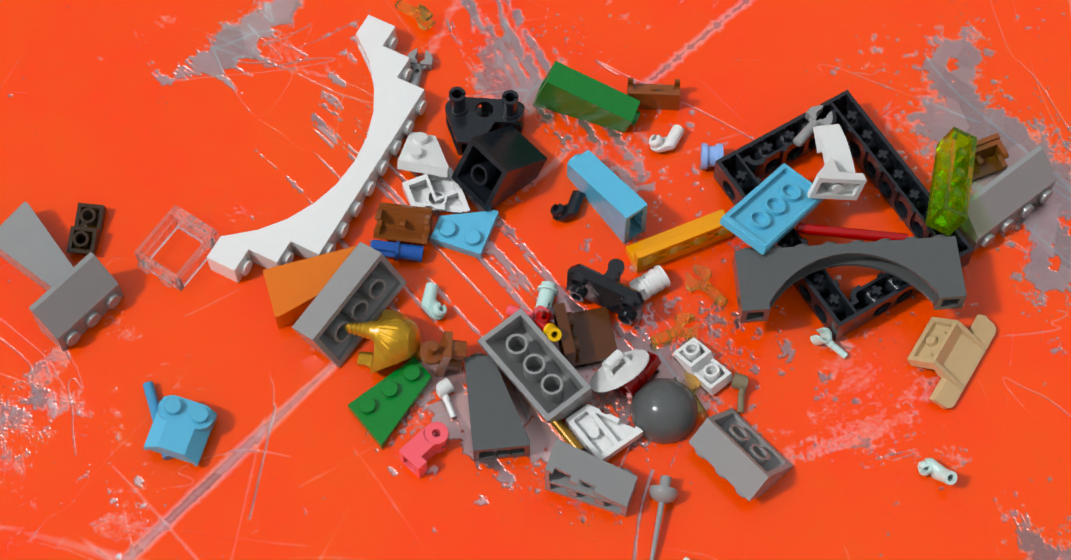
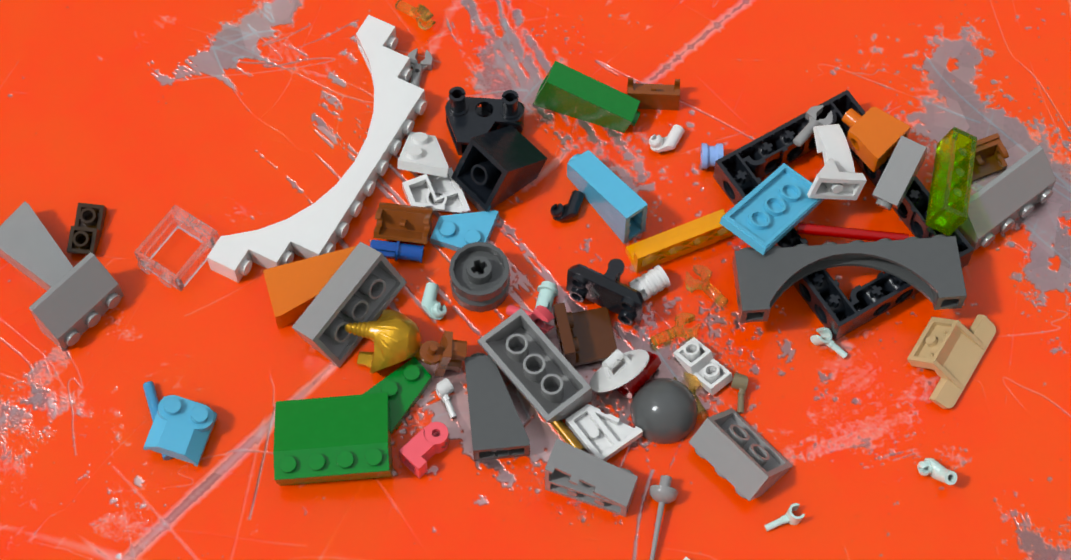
(332, 439): none -> green slope
(479, 276): none -> dark grey wheel
(546, 326): arm -> none
(787, 518): none -> light aqua hand
(874, 135): none -> orange torso
(899, 173): none -> light grey slope

